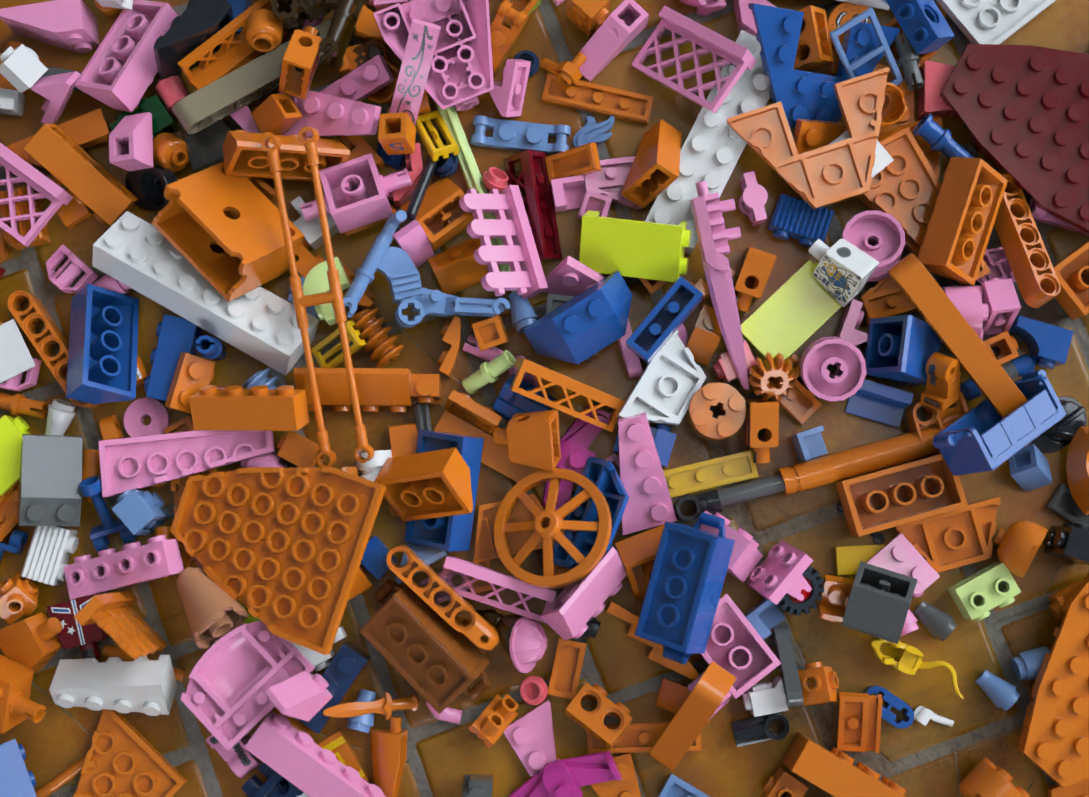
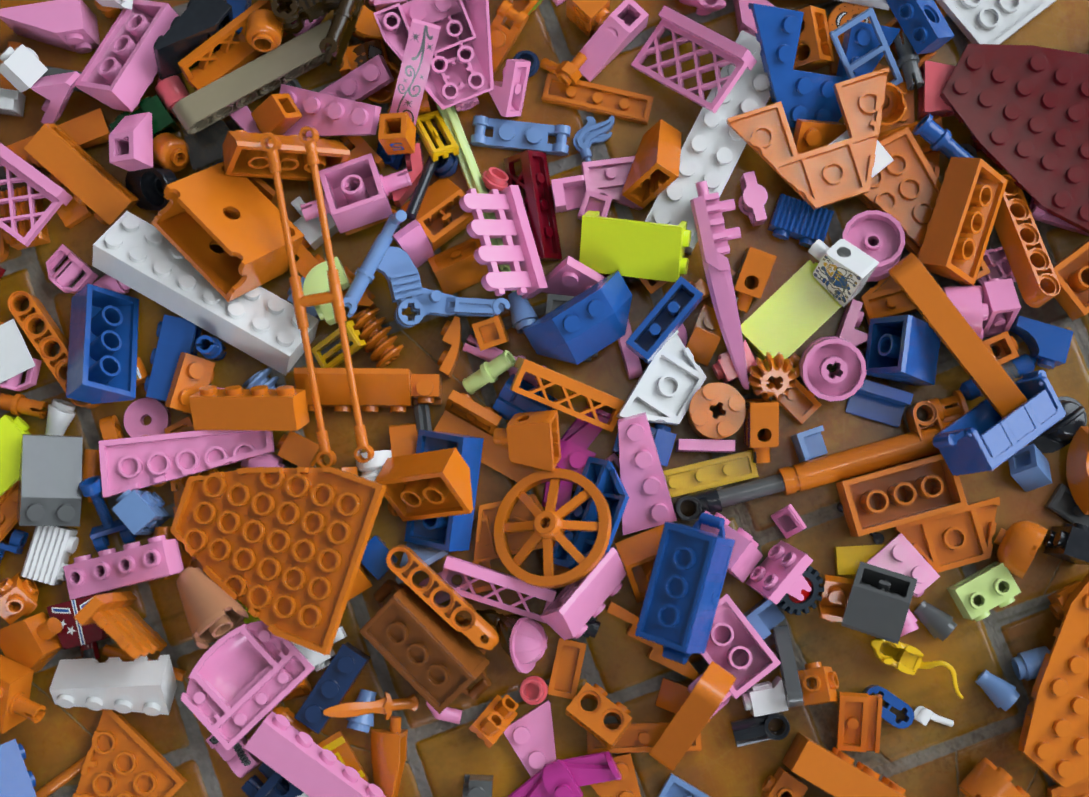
(300, 695): bright pink slope -> none
(303, 53): orange torso -> none
(573, 162): orange tile -> none
(705, 445): none -> bright pink tile
(788, 521): none -> bright pink slope
(942, 381): orange leg -> none

